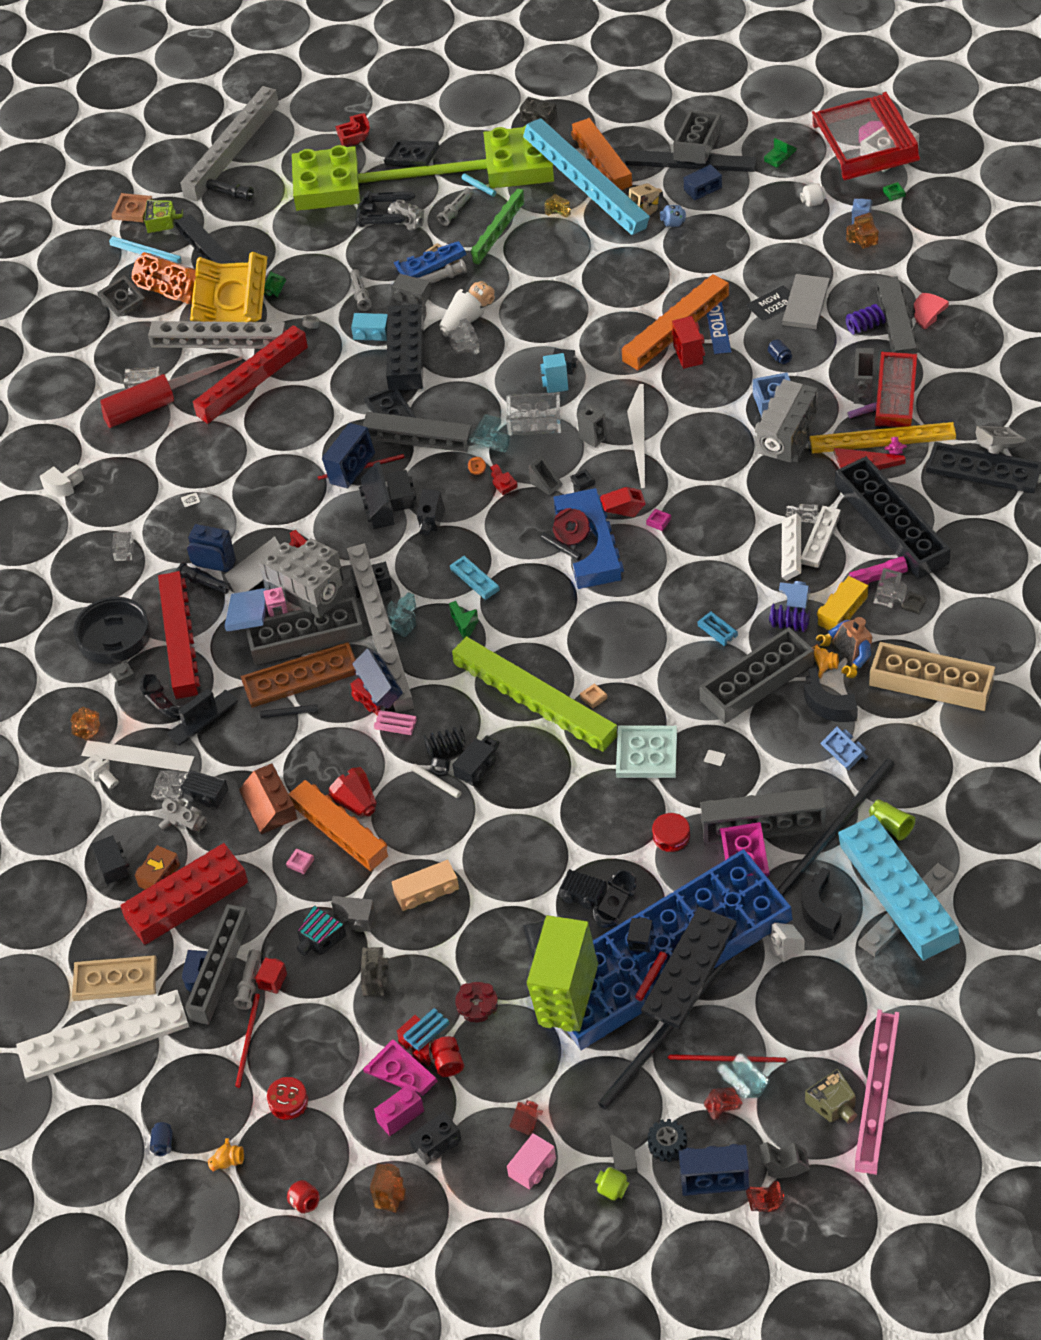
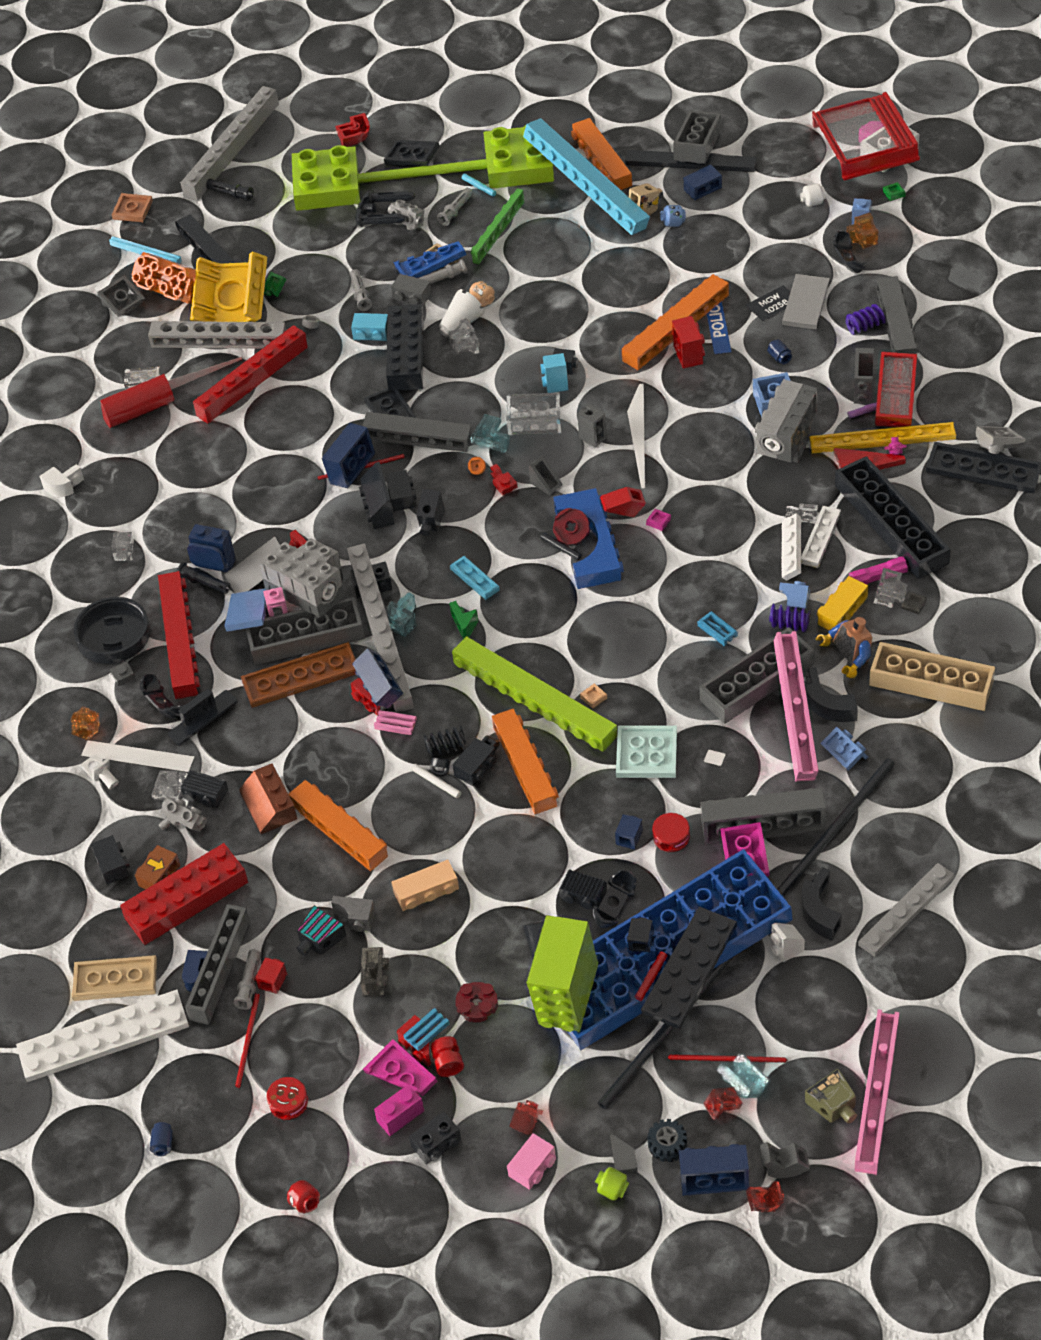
(161, 215): lime torso -> none
(190, 499): white sticker -> none
(226, 1156): light orange animal -> none
(289, 711): black bar -> none
(300, 861): bright pink tile -> none
(354, 792): red cone -> none
(387, 1187): clear orange brick -> none
(525, 761): none -> orange brick
(535, 109): clear smoke brick -> none
(558, 205): clear yellow bracket -> none
(582, 480): black tile -> none
(629, 831): none -> dark blue brick
(779, 153): green slope -> none
(796, 707): none -> bright pink tile
(825, 660): light orange animal -> none
(843, 245): none -> black piece
(893, 819): lime plant -> none
(899, 888): medium azure brick -> none
(927, 308): coral brick -> none

